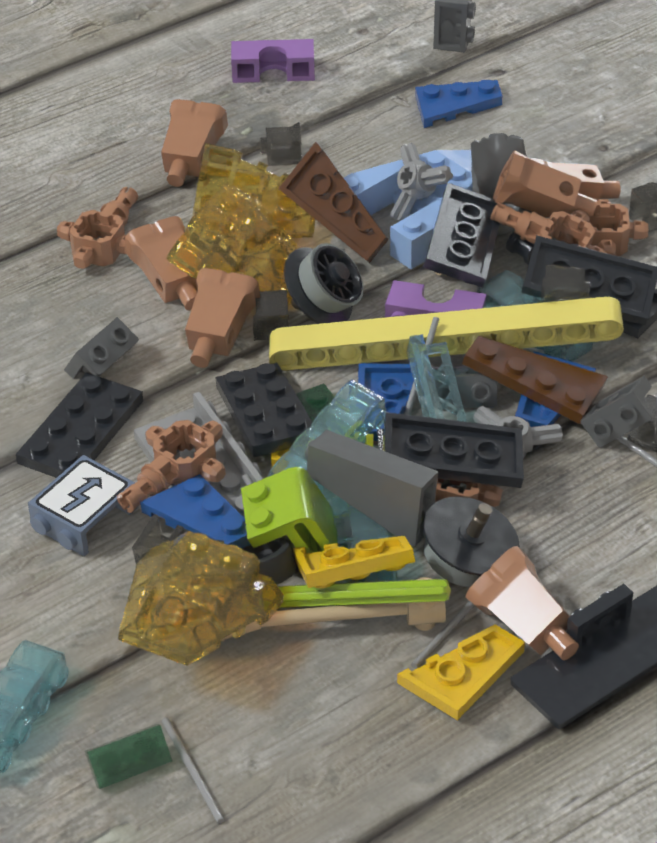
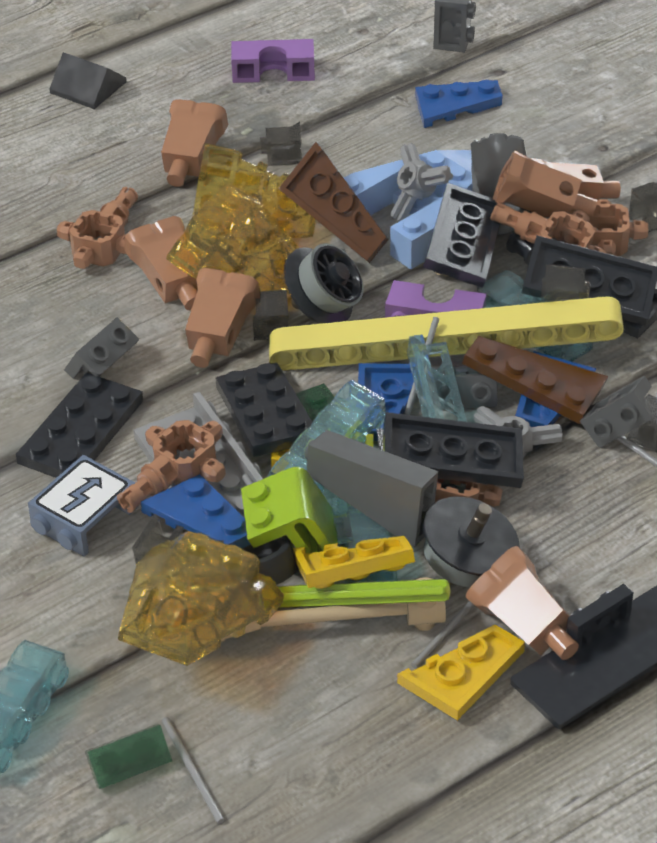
(84, 81): none -> black slope

